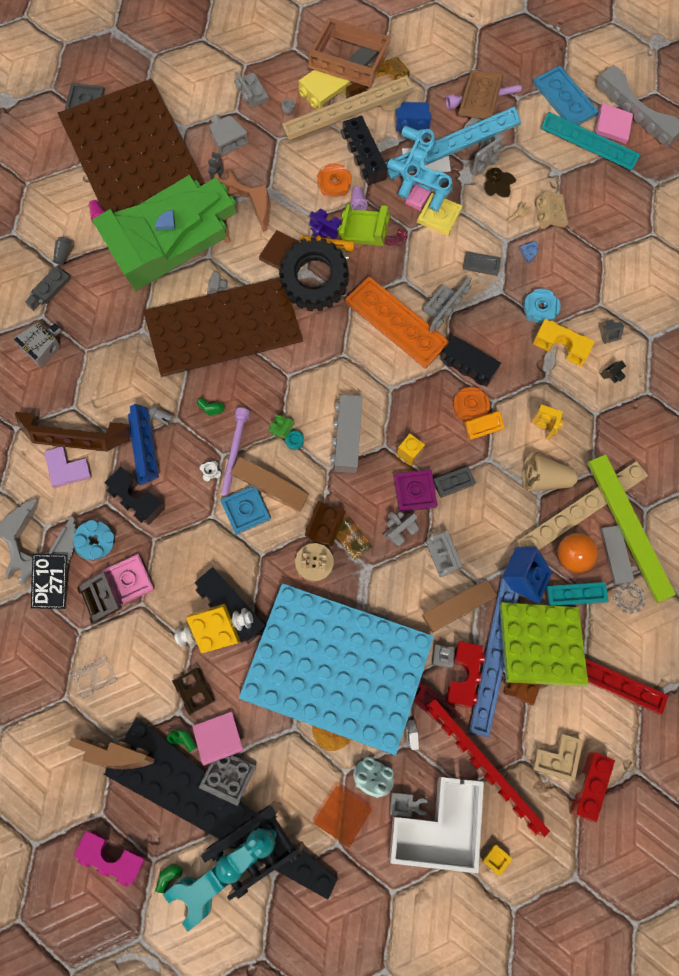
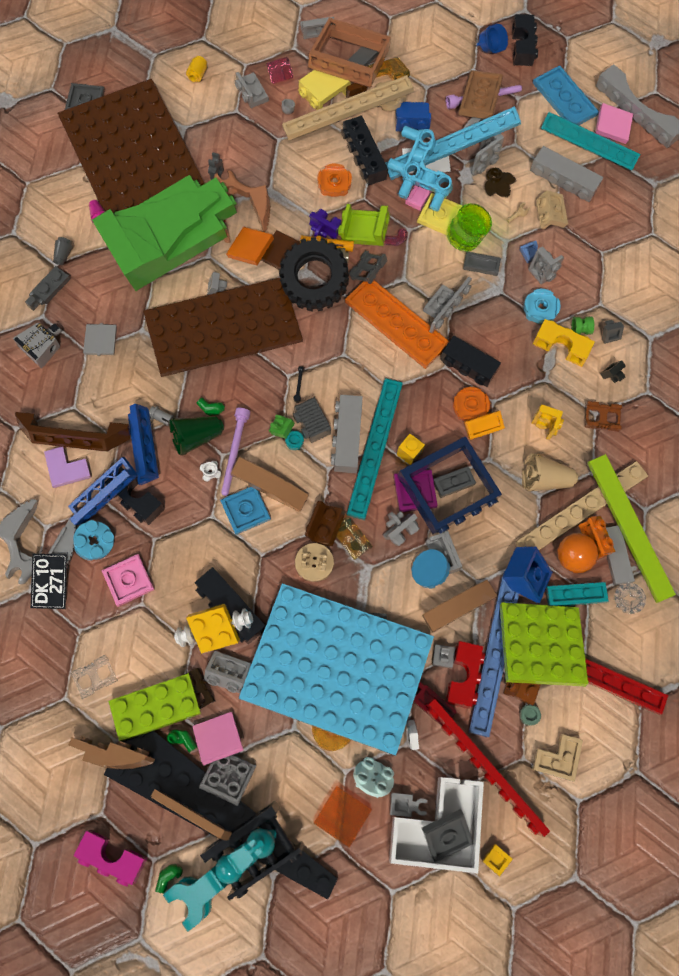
(100, 339): none -> light grey piece
(104, 596): dark brown plate -> none
(105, 493): none -> blue fence
(154, 707): none -> lime plate
(165, 221): medium blue tile -> none
(191, 815): none -> medium nougat tile
(194, 432): none -> dark green cone
(196, 69): none -> yellow brick
(226, 672): none -> light grey bracket
(227, 134): light grey torso -> none
(250, 246): none -> orange tile
(279, 70): none -> clear pink panel
(297, 398): none -> black hinge
(312, 420): none -> dark grey brick
(313, 27): none -> light grey panel
(358, 199): lavender cone -> none
(364, 266): none -> dark grey piece
(374, 449): none -> teal tile
(430, 568): none -> dark azure tile
(435, 458): none -> dark blue window
(447, 835): none -> dark grey tile
(469, 227): none -> clear neon green wheel
(493, 39): none -> blue piece
(525, 48): none -> black arch
(530, 715): none -> sand green tile
(544, 266): none -> light grey bracket
(566, 173): none -> light grey brick
(583, 325): none -> bright green wheel
(591, 796): red arch -> none
(596, 529): none -> orange bracket
(603, 410): none -> dark orange piece

